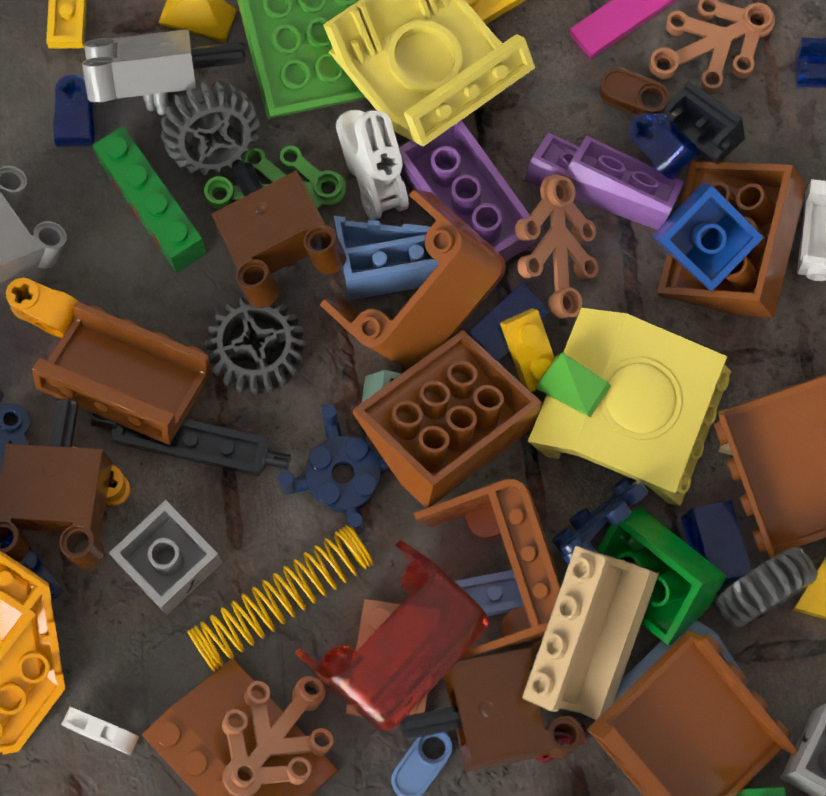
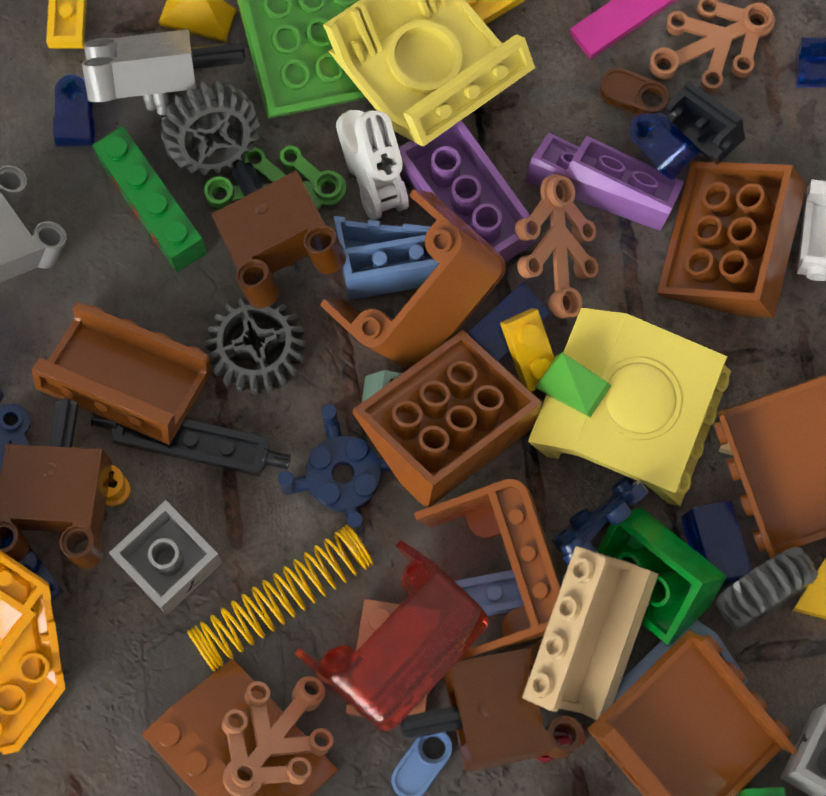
(47, 309): light orange piece -> none
(100, 730): white piece -> none
(707, 236): blue slope -> none

